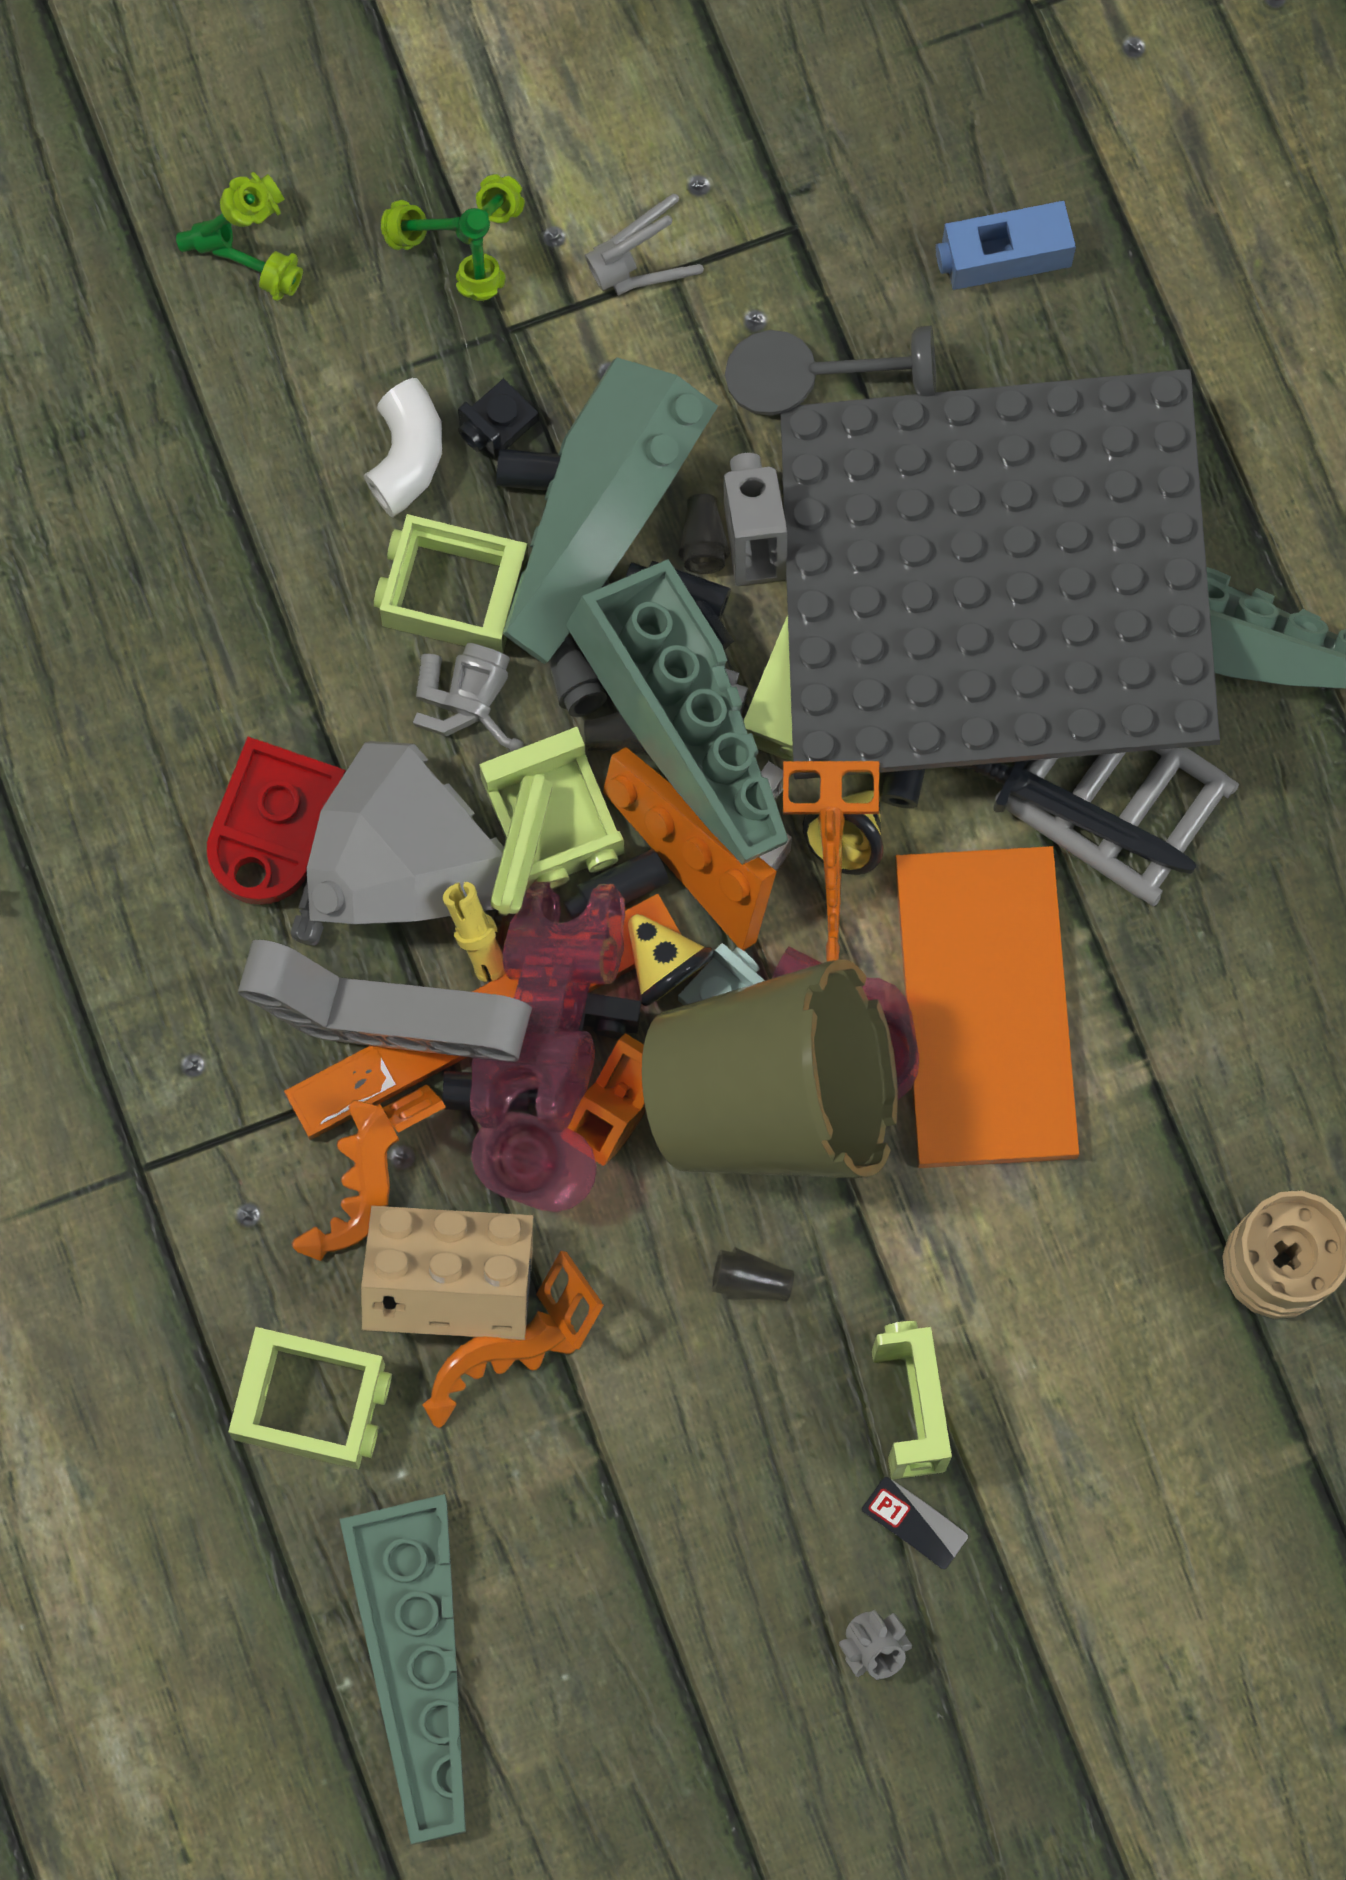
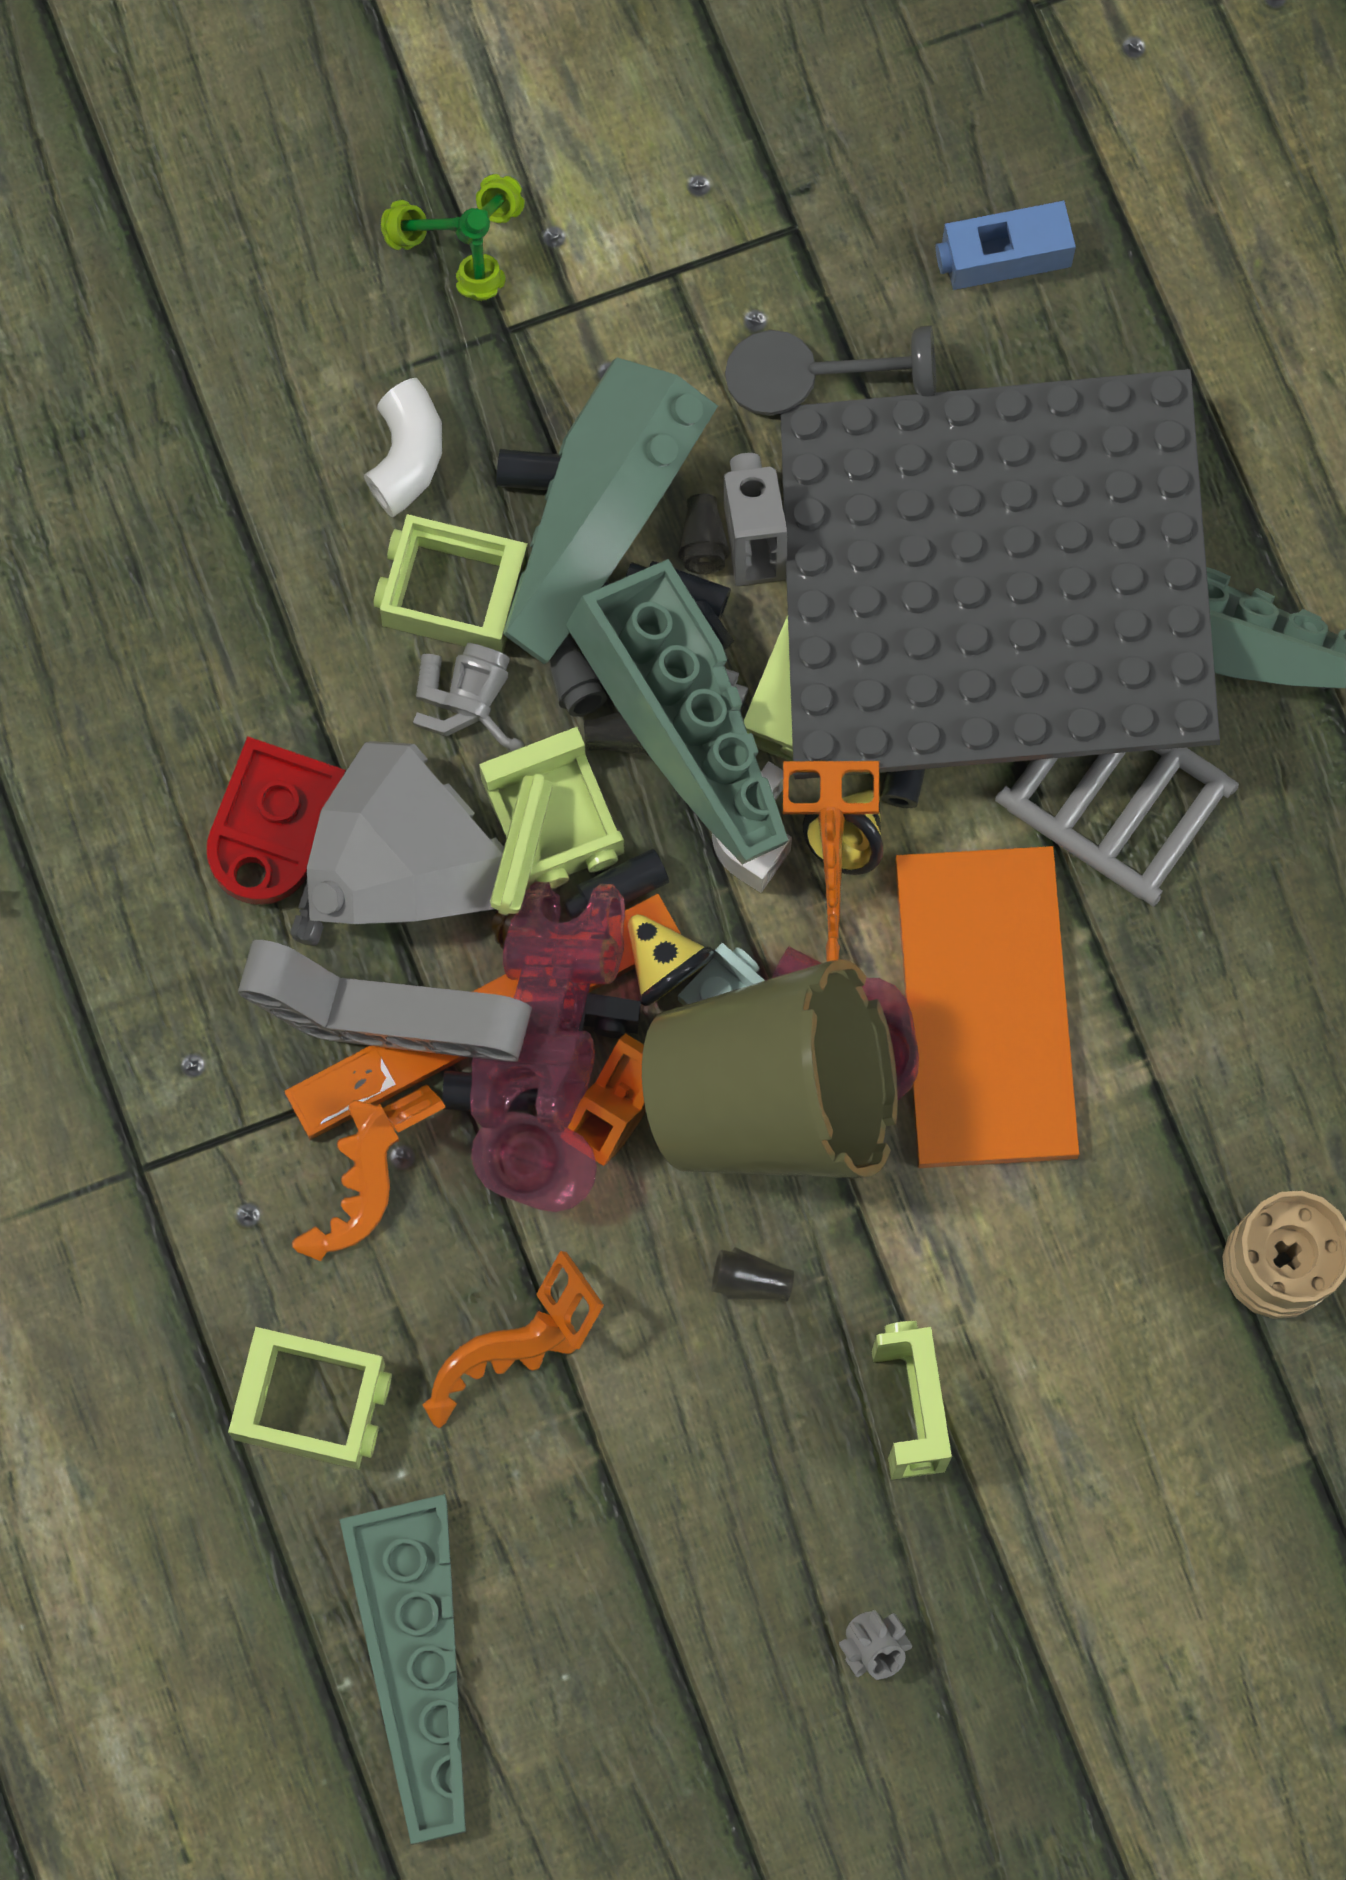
(241, 205): lime plant -> none
(447, 1272): tan piece -> none
(474, 931): light yellow pin -> none
(496, 419): black bracket -> none
(613, 260): light grey plant -> none
(723, 886): orange wing -> none
(915, 1522): sticker -> none
(1066, 805): black sword -> none

